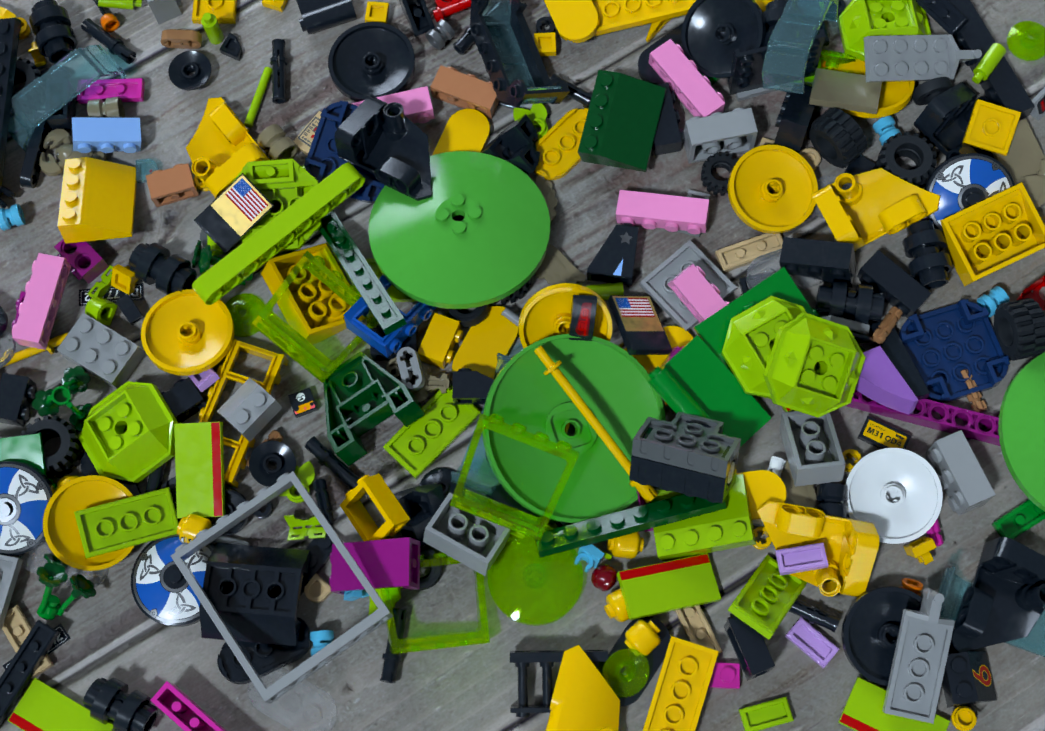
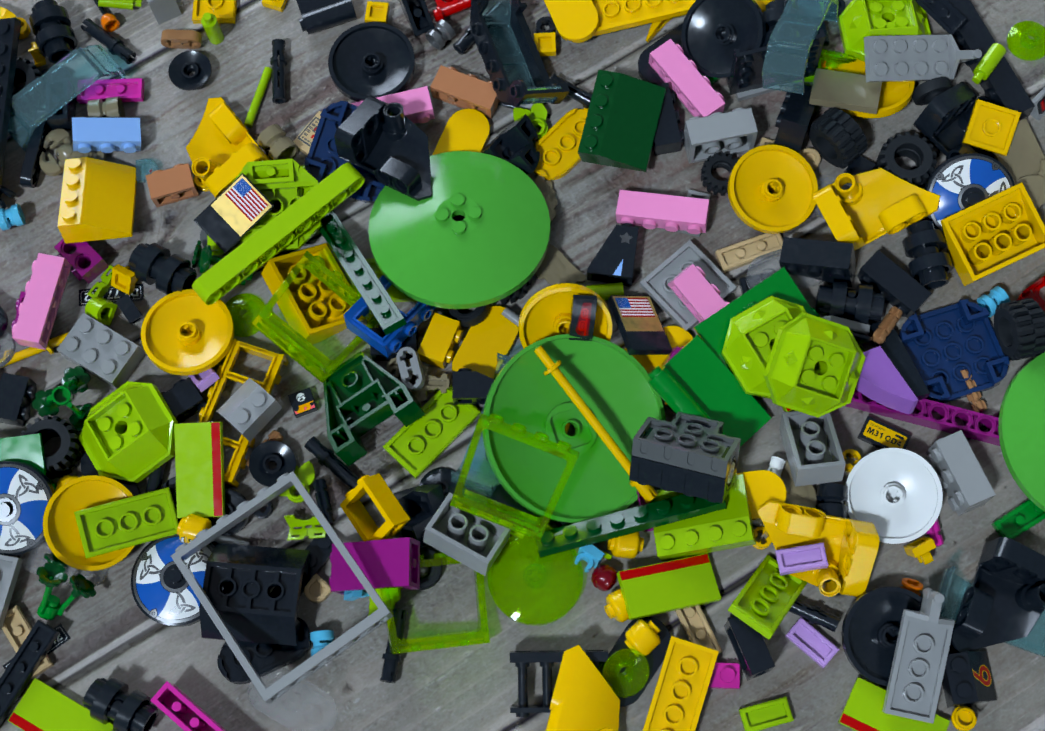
(231, 47): black tile -> none
(885, 128): medium azure wheel -> none

